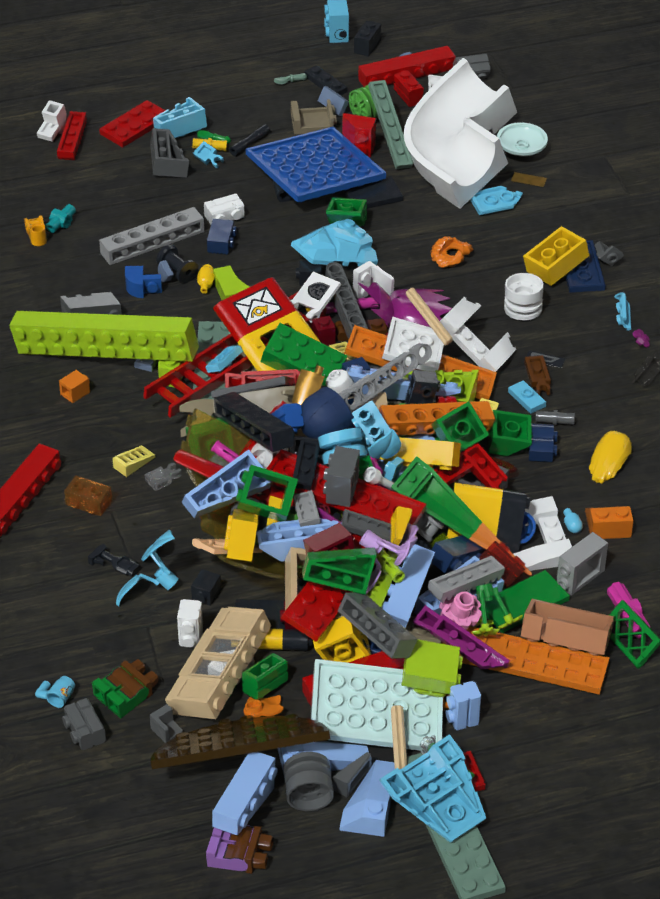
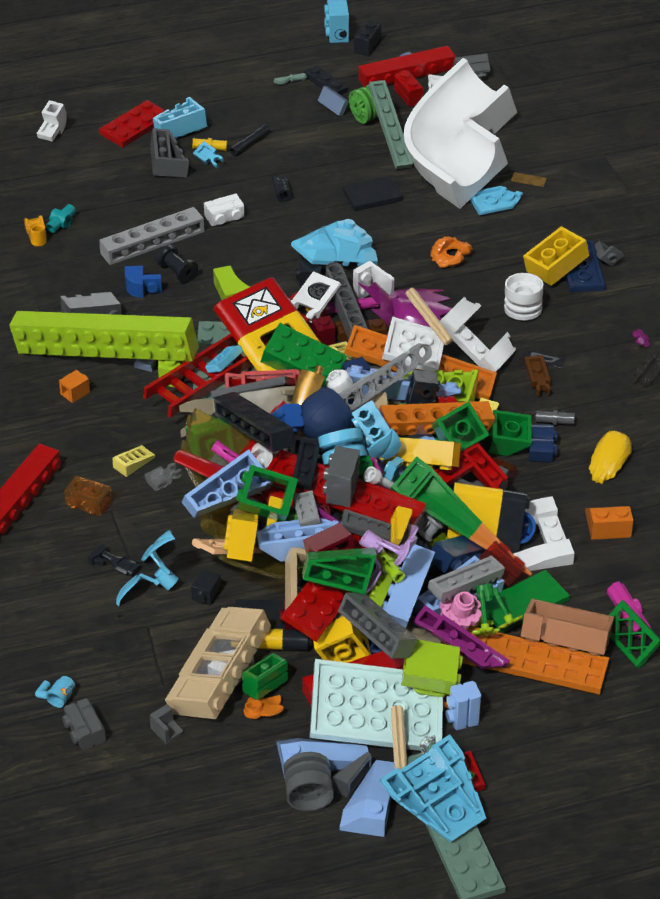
(72, 135): red gear -> none
(125, 687): hips -> none
(165, 271): sand blue tile -> none
(190, 622): white brick -> none
(205, 135): green piece -> none
(205, 278): yellow plant -> none
(221, 236): dark blue brick -> none
(238, 738): dark brown plate -> none
(239, 851): hips -> none
(245, 793): light blue wedge -> none
(312, 119): dark tan panel -> none
(315, 164): blue plate -> none
(345, 208): green slope -> none
(360, 131): red slope -> none
(522, 139): light aqua dish -> none
(527, 397): medium azure plate -> none
(572, 521): medium azure cylinder -> none
(582, 563): light grey window -> none
(623, 308): medium azure piece -> none

